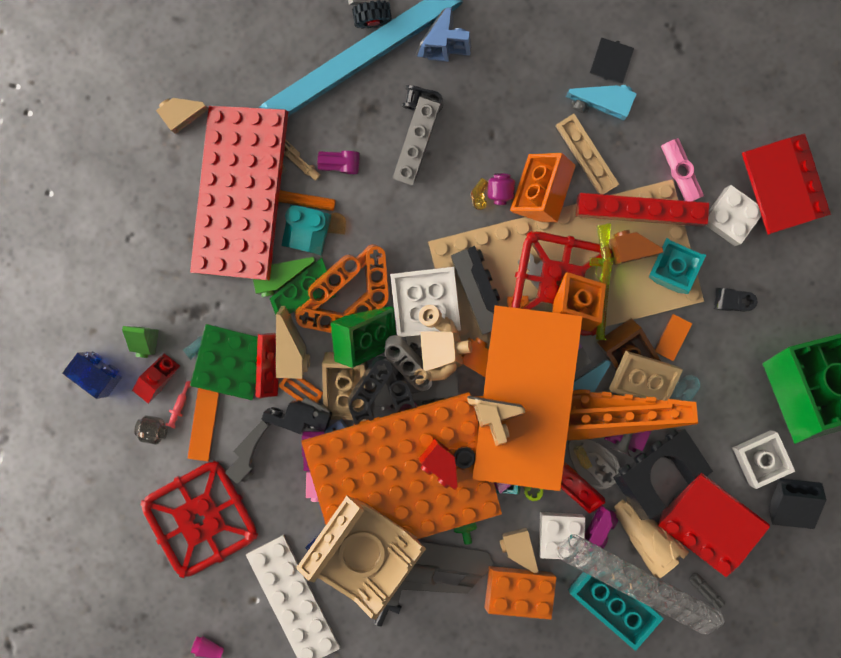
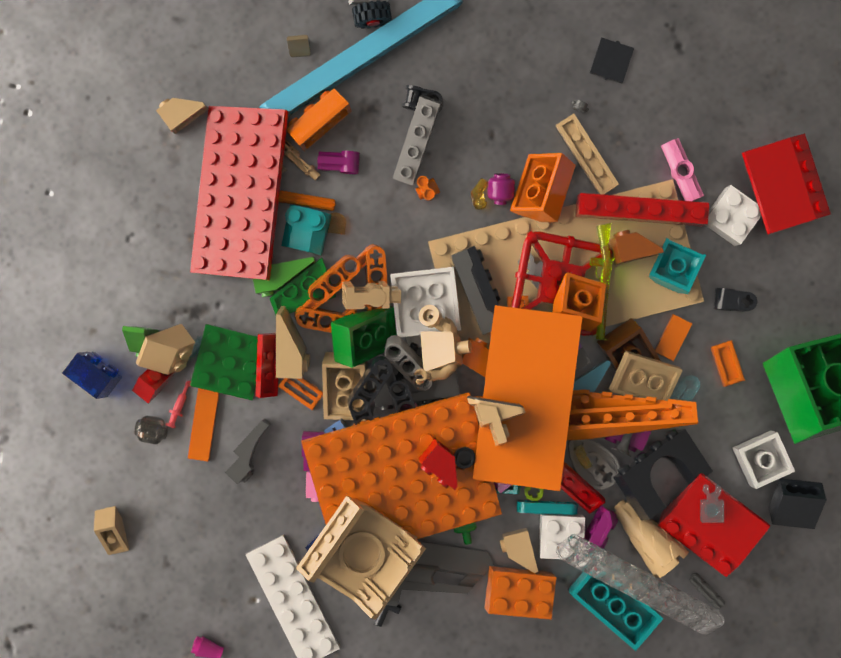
(110, 530): none -> tan slope
(166, 350): none -> tan slope
(192, 531): red plate -> none
(299, 45): none -> dark tan slope
(299, 415): black plate -> none
(318, 119): none -> orange slope
(372, 294): none -> tan hips
(427, 188): none -> orange plate
(443, 40): medium blue piece -> none
(547, 507): none -> teal beam
(607, 99): medium azure slope -> none
(712, 508): none -> clear light blue plate
(727, 363): none -> orange tile

